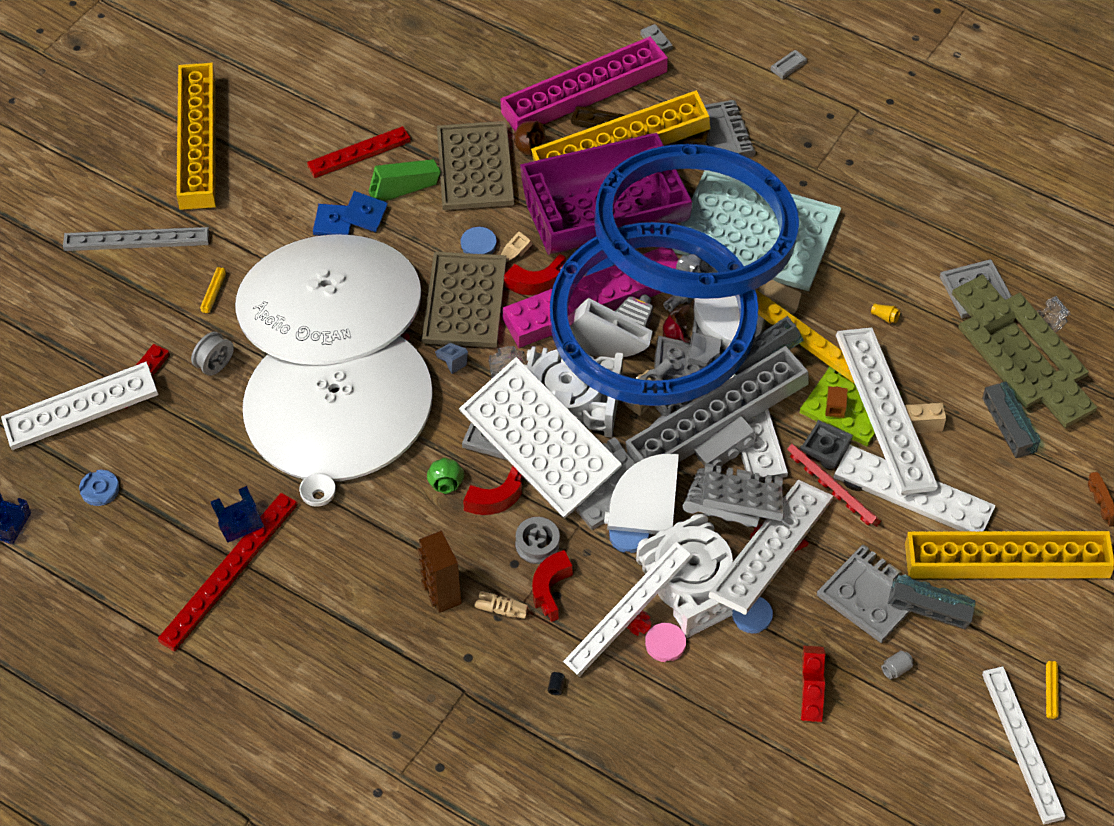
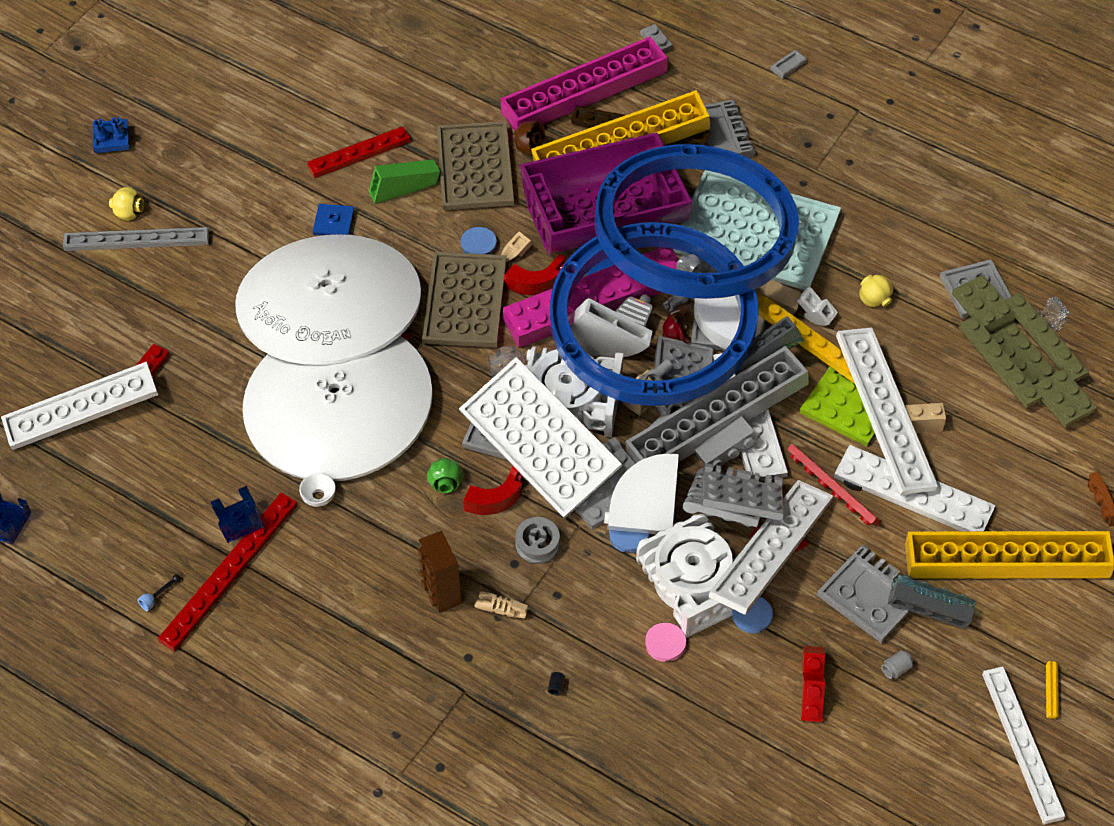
(99, 487): medium blue tile -> none
(110, 135): none -> blue plate
(126, 202): none -> light yellow plant
(147, 600): none -> hinge
(196, 137): yellow brick -> none
(212, 353): light grey wheel -> none
(213, 290): yellow axle -> none
(364, 211): blue plate -> none
(454, 356): sand blue slope -> none
(546, 575): red arch -> none
(627, 609): white plate -> none
(640, 623): red gear -> none
(702, 349): light grey slope -> none
(817, 310): none -> white brick
(827, 444): dark grey slope -> none
(836, 402): dark orange brick -> none
(876, 291): none -> light yellow plant
(887, 313): yellow cone -> none
(1011, 419): dark grey piece -> none

